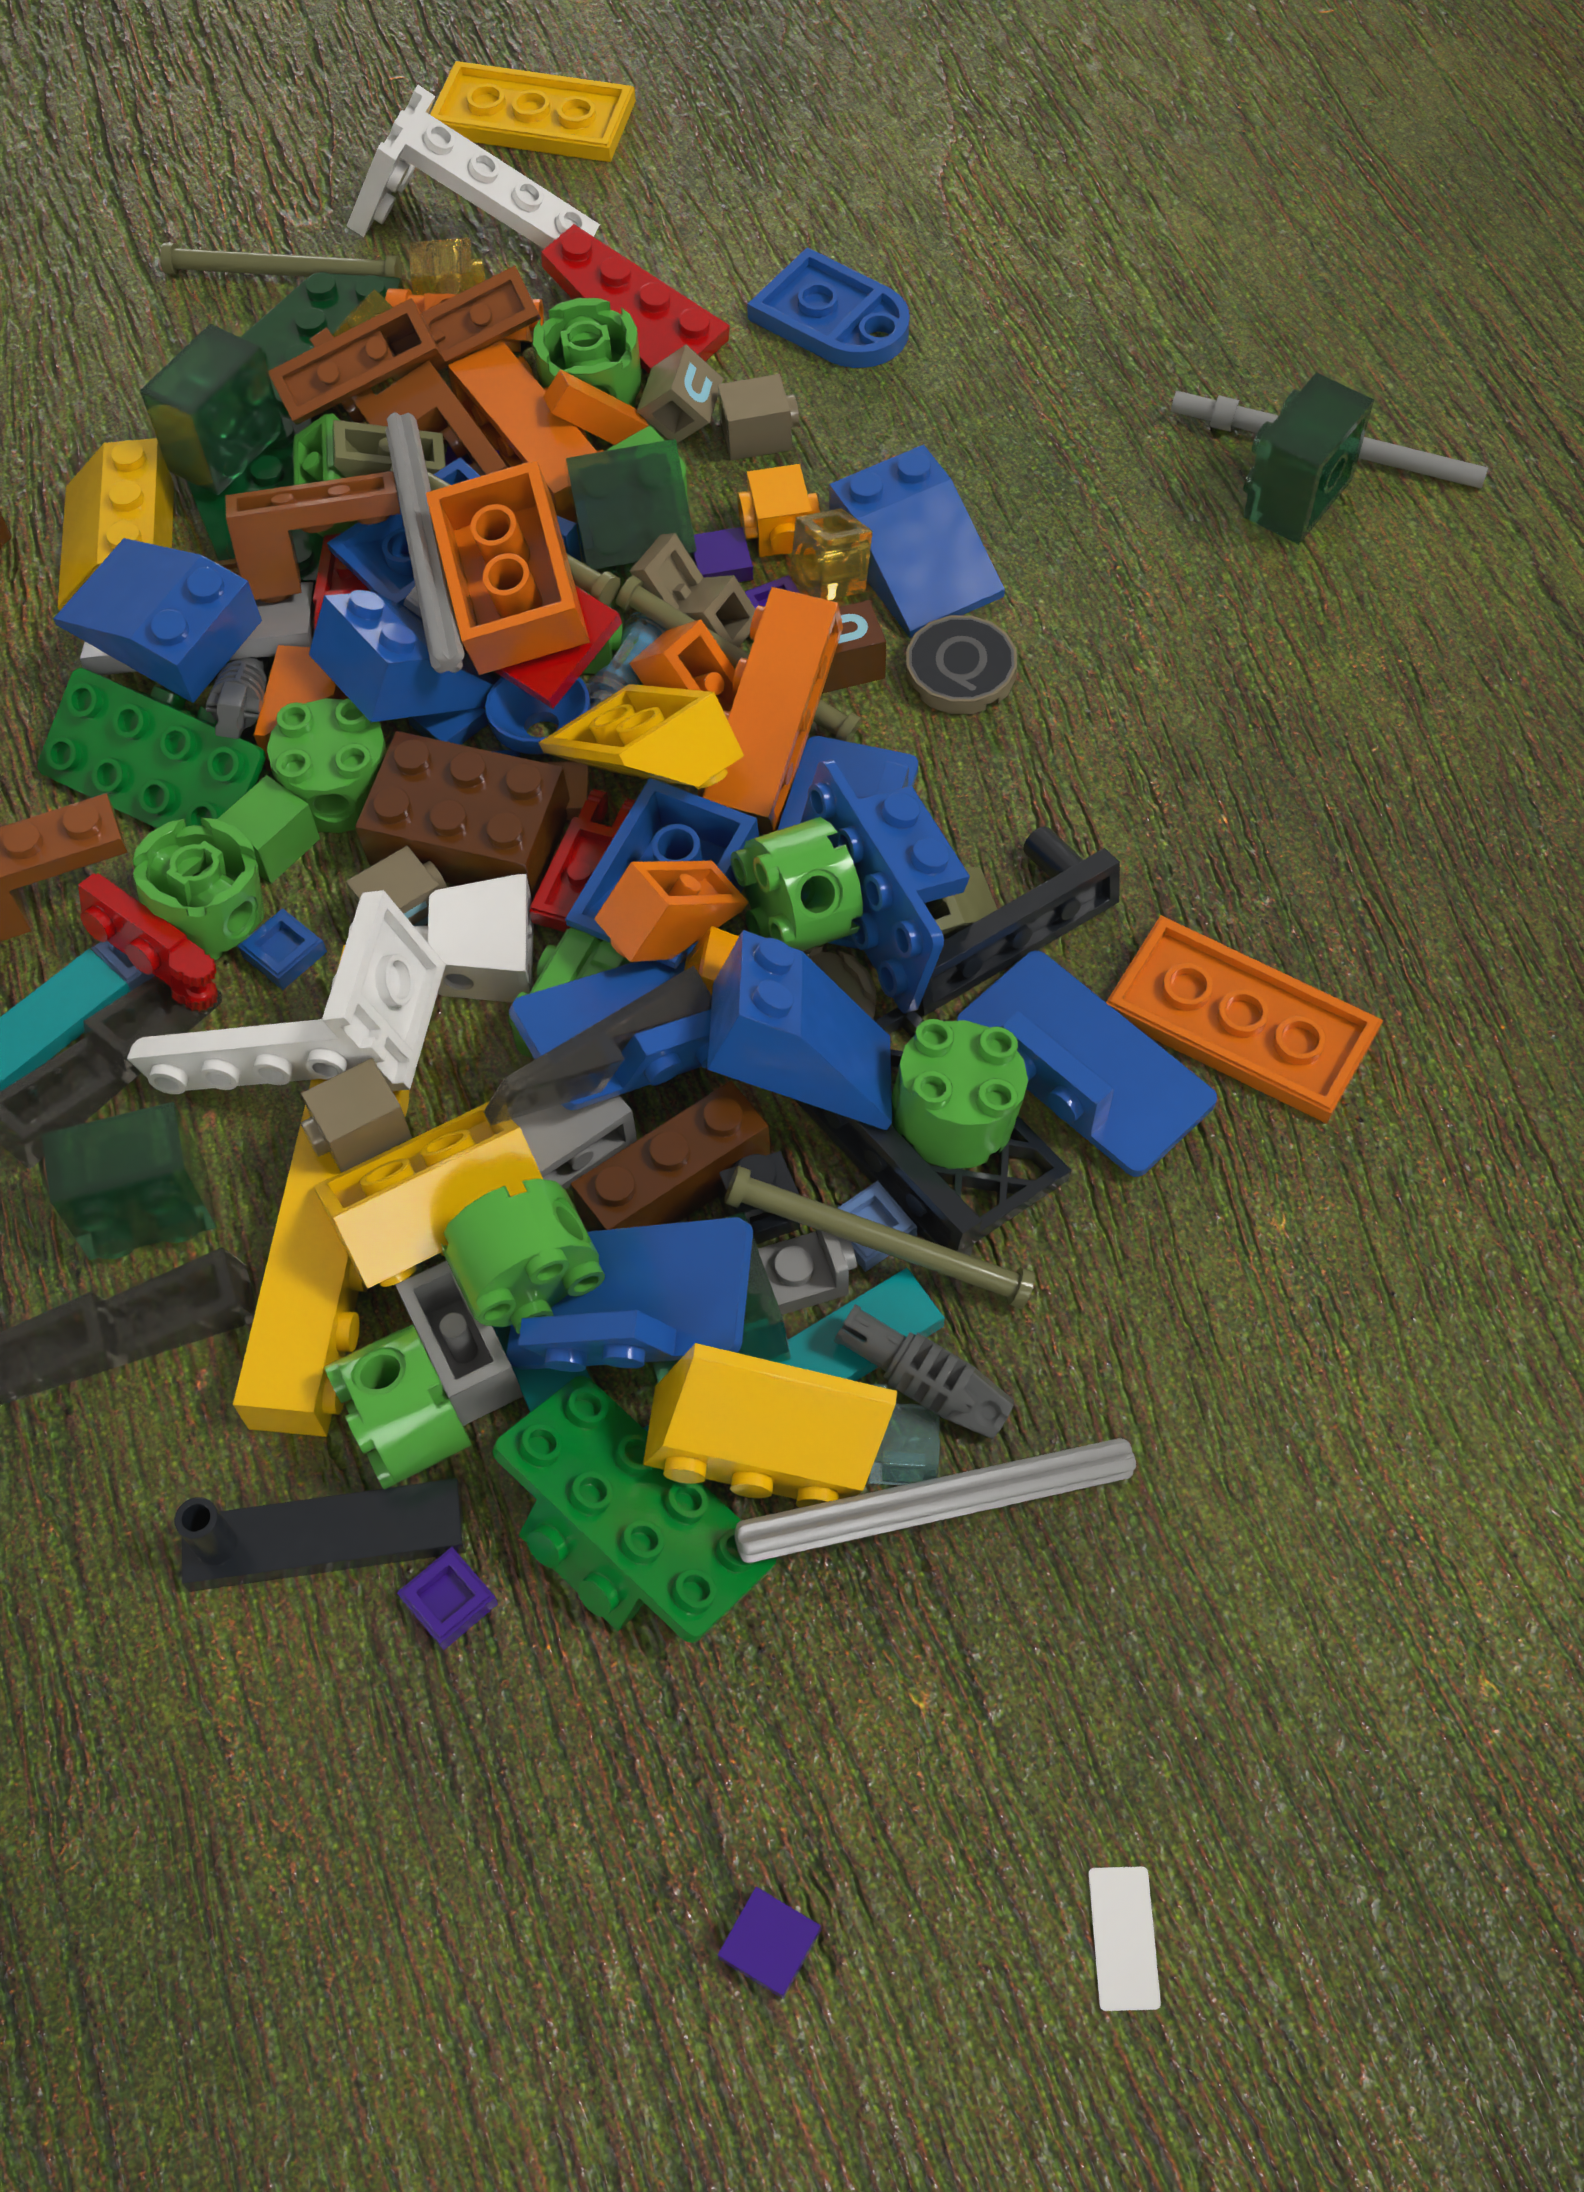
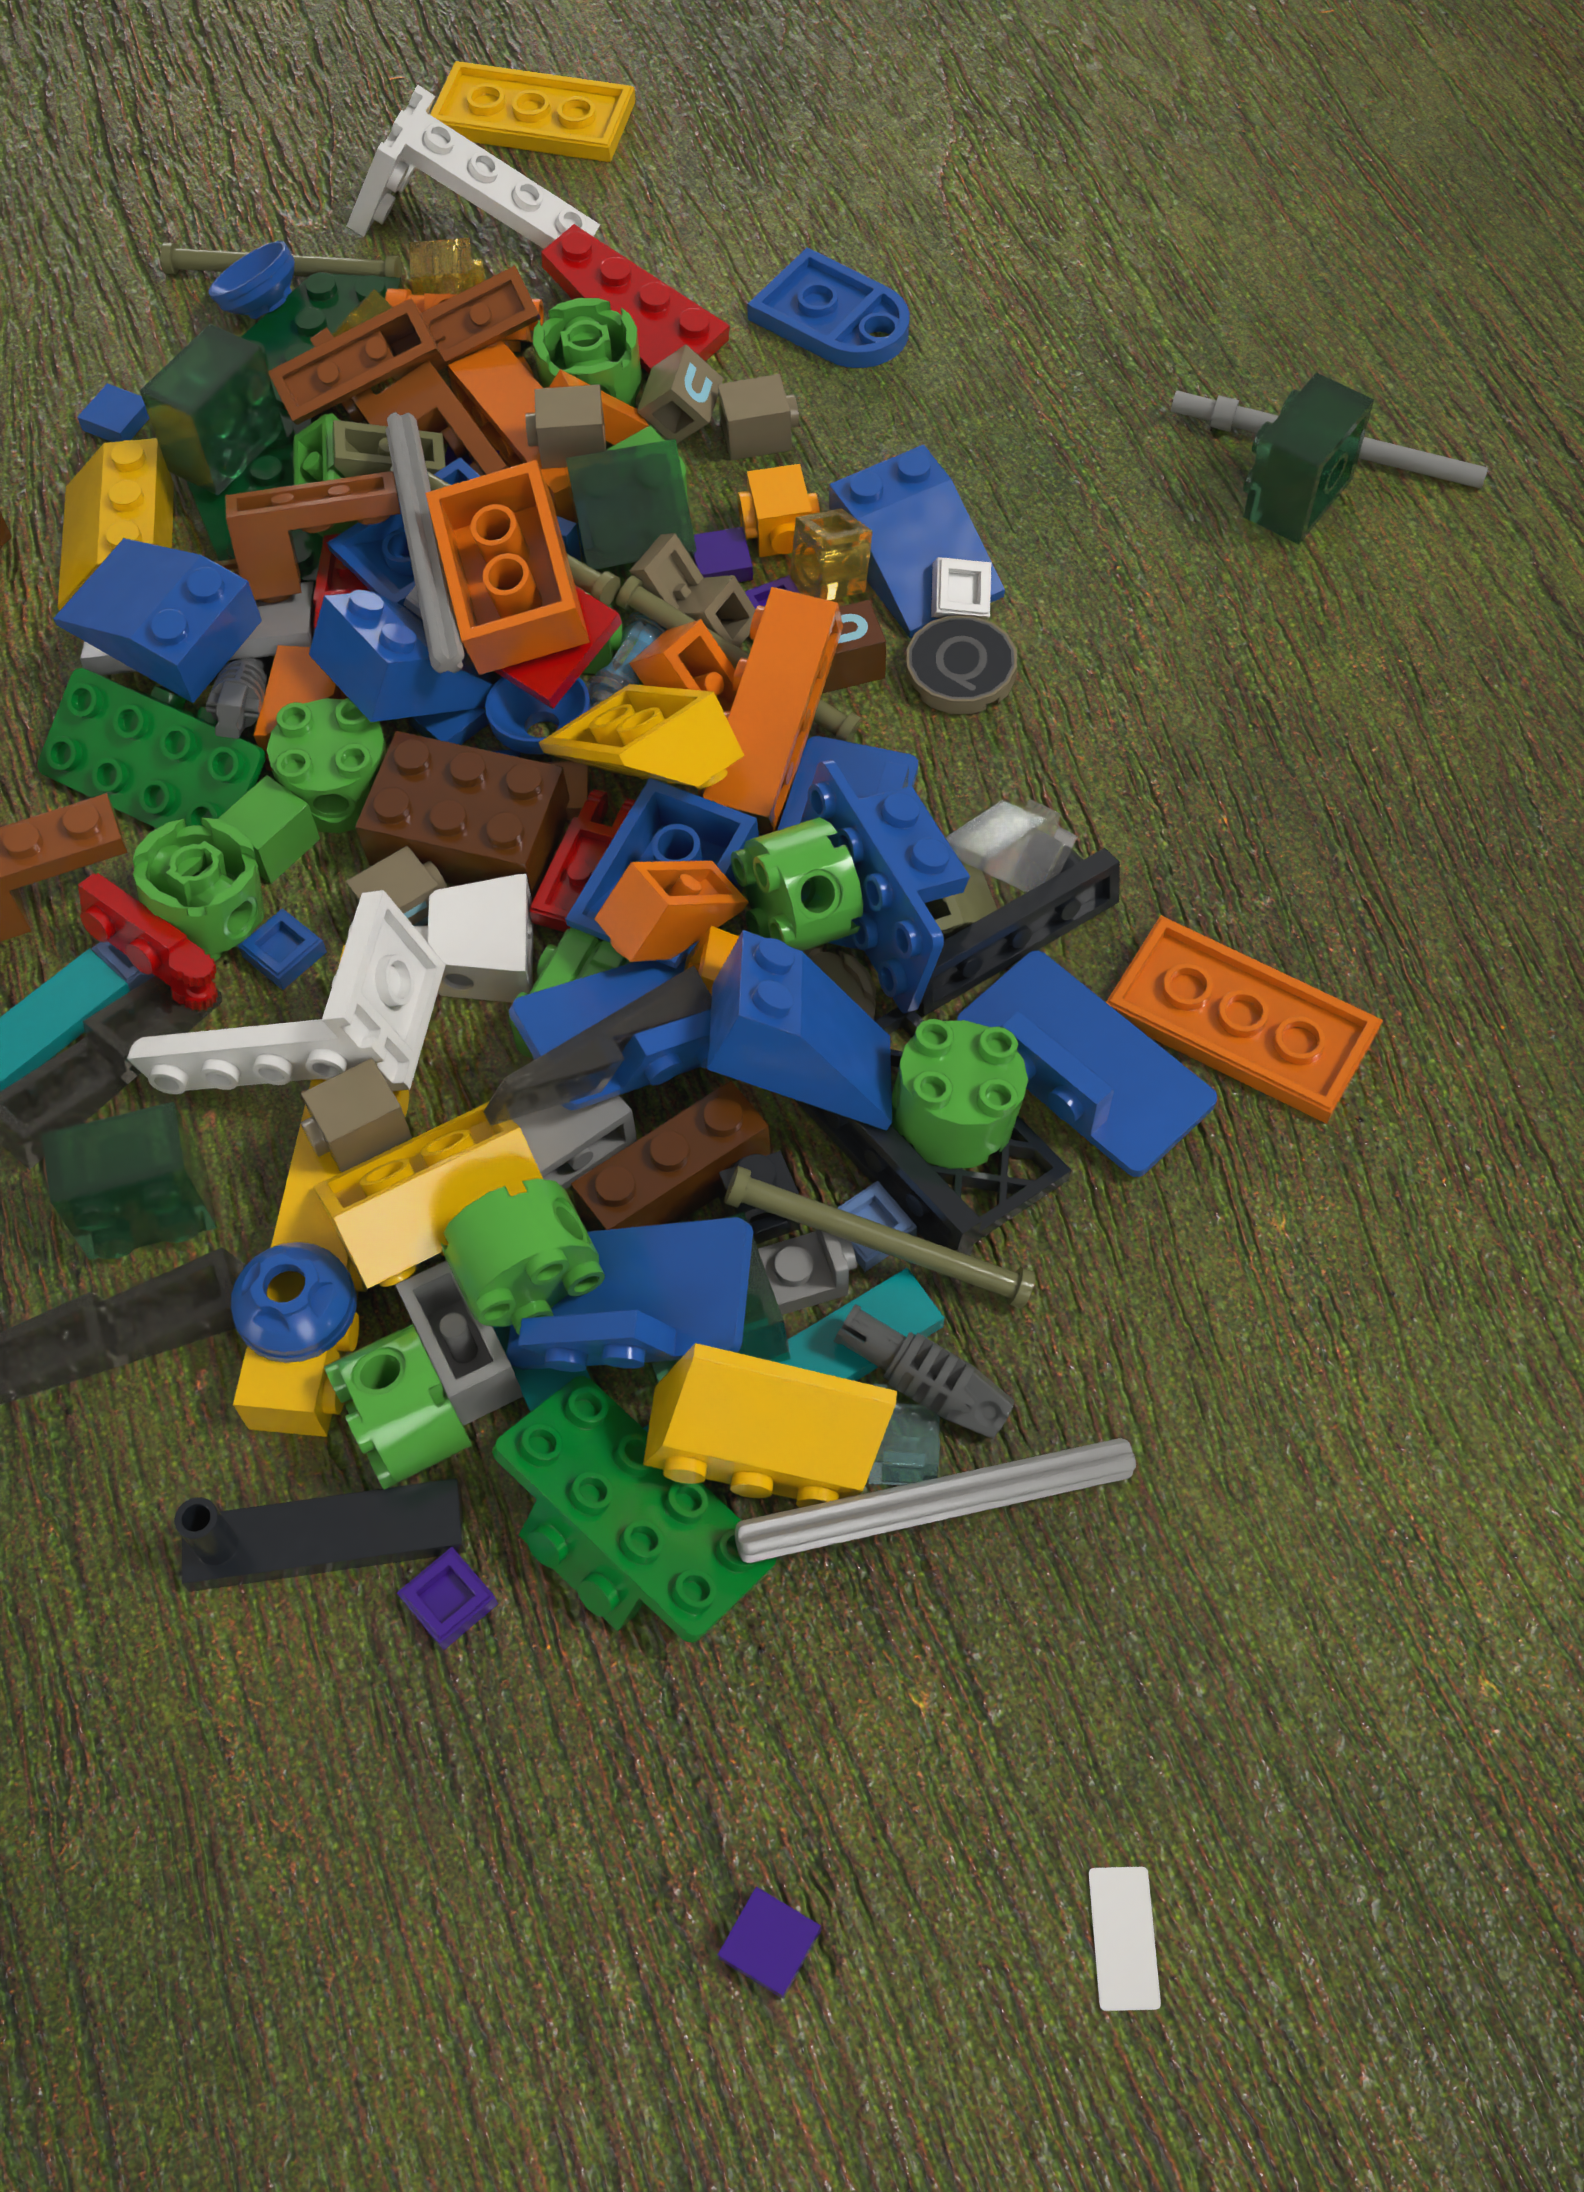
(114, 414): none -> blue tile
(256, 281): none -> blue piece
(301, 1326): none -> blue piece
(566, 423): none -> dark tan brick
(960, 588): none -> white tile
(1015, 844): none -> clear slope

